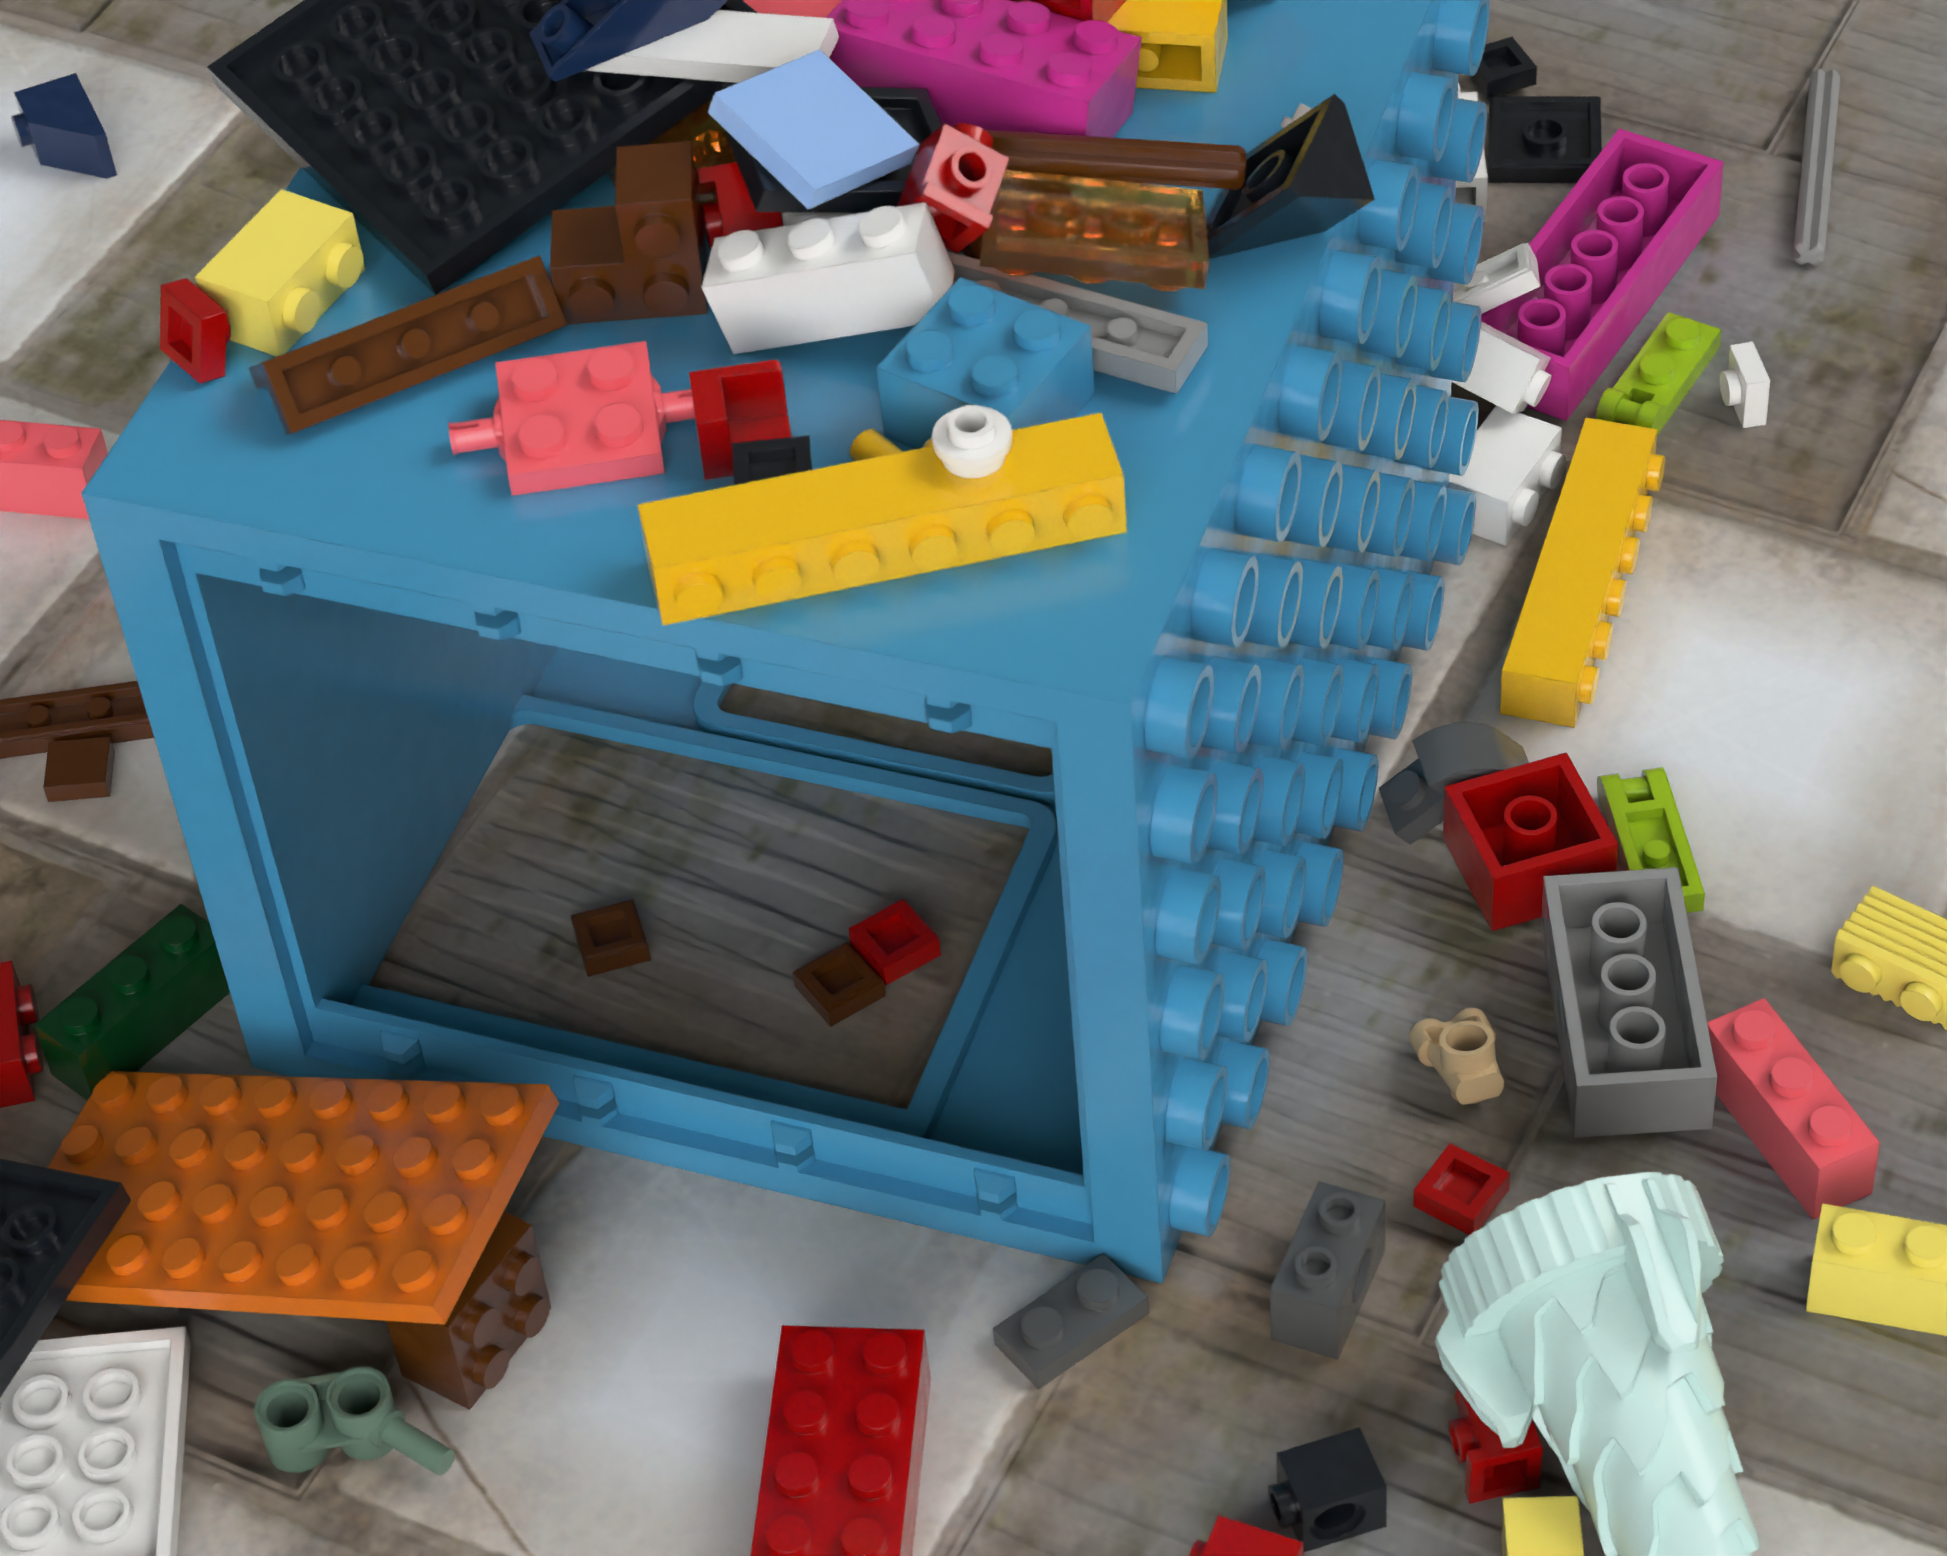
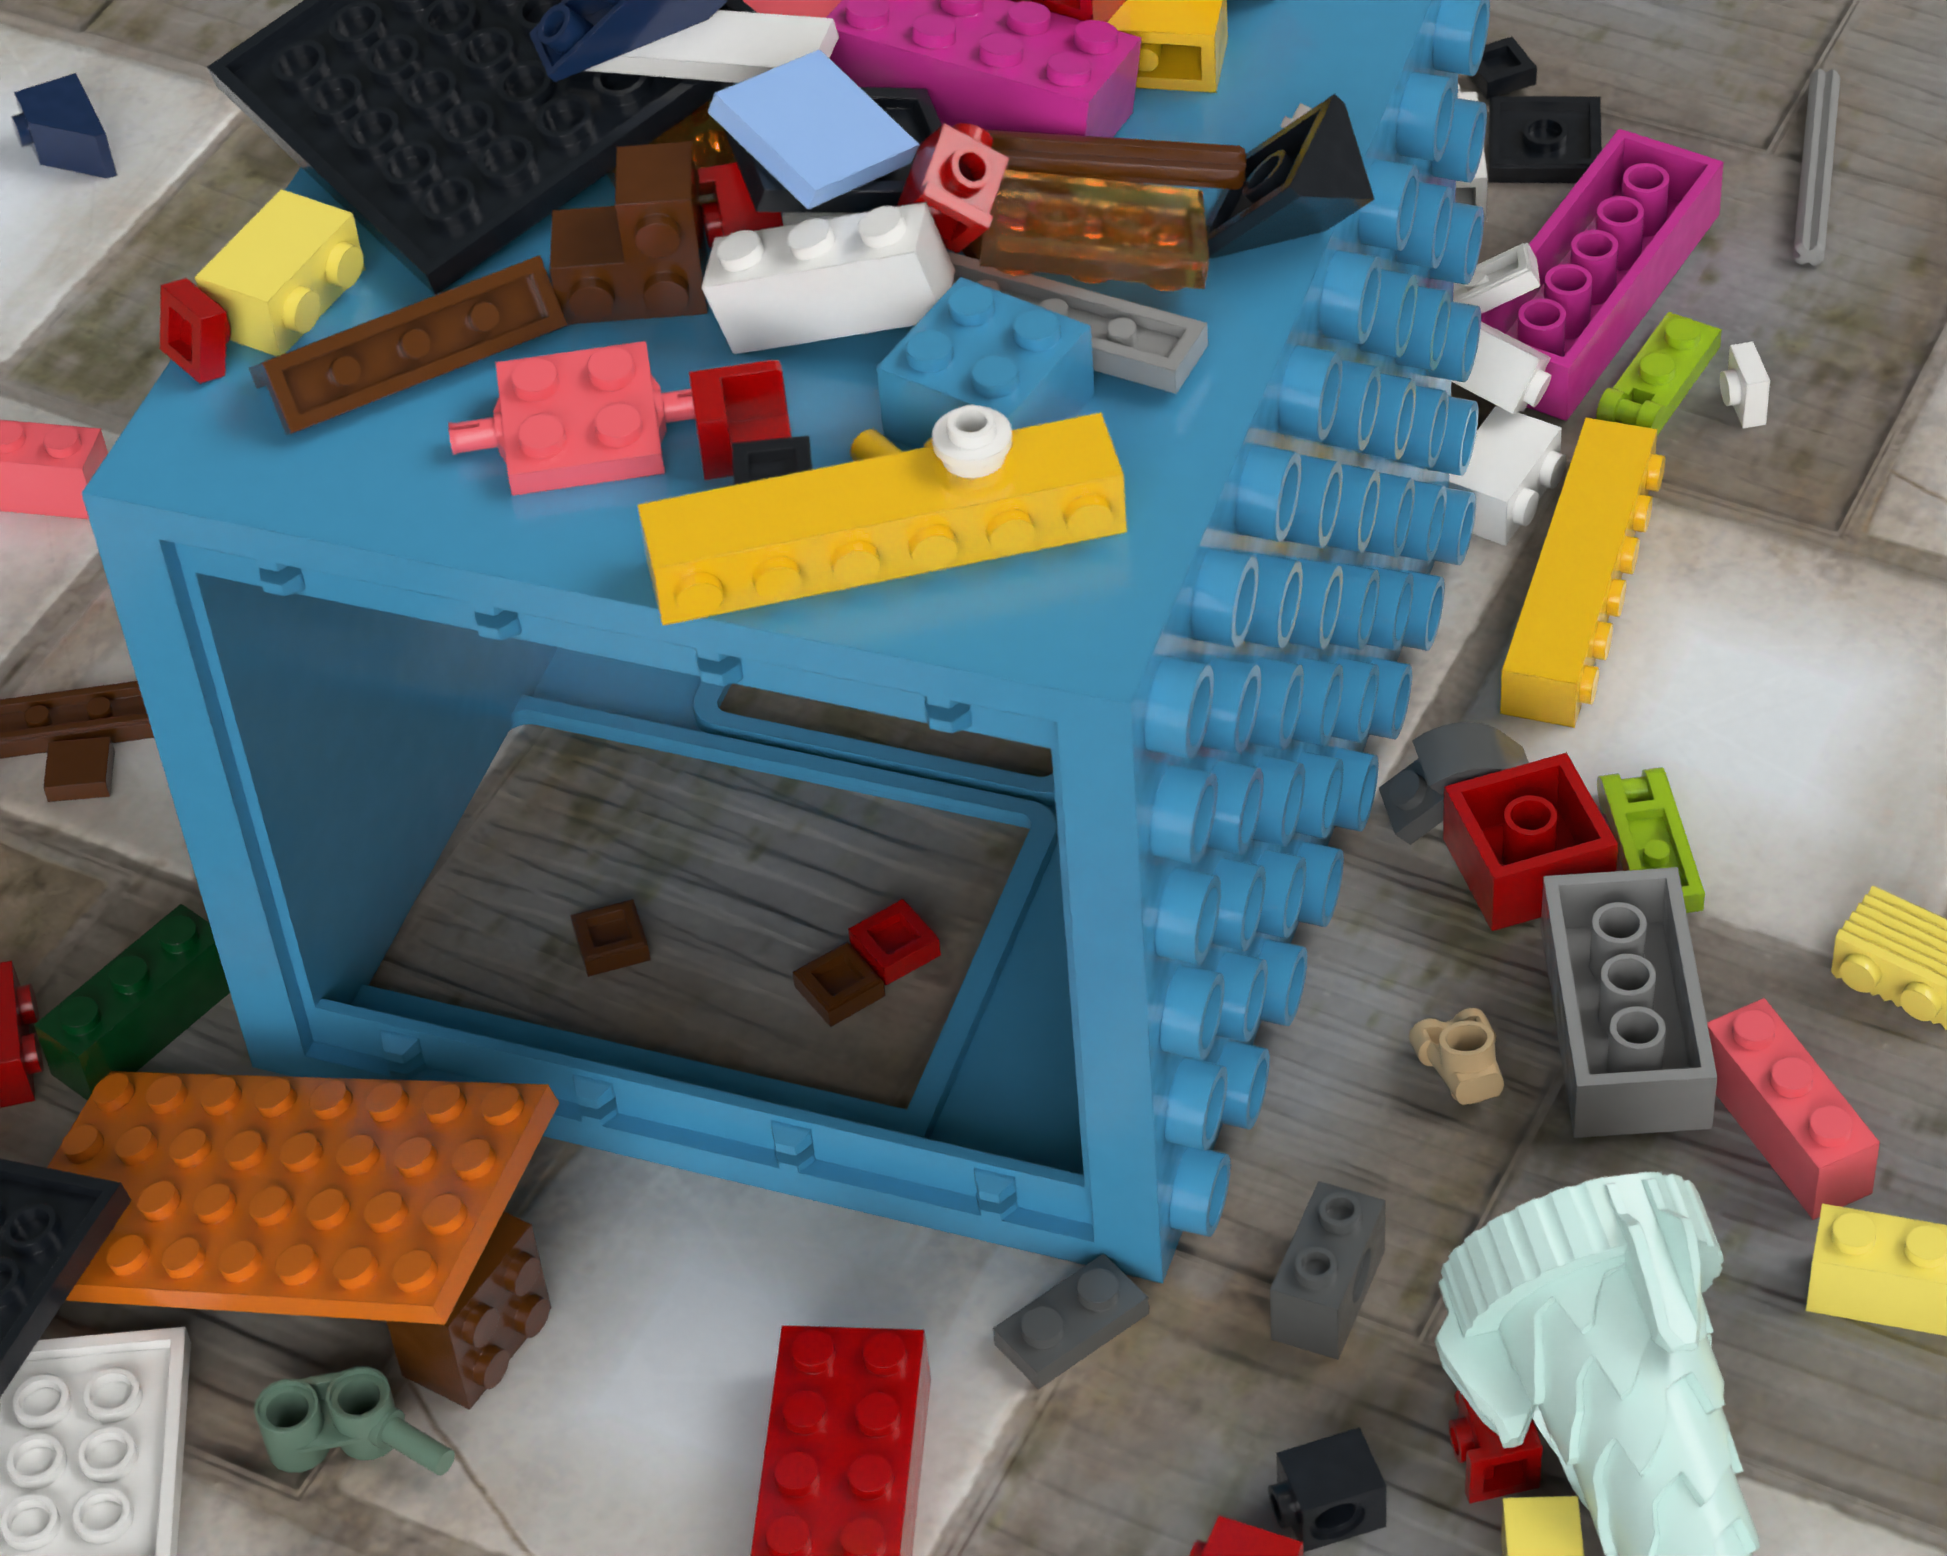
(1461, 1189): red plate -> none

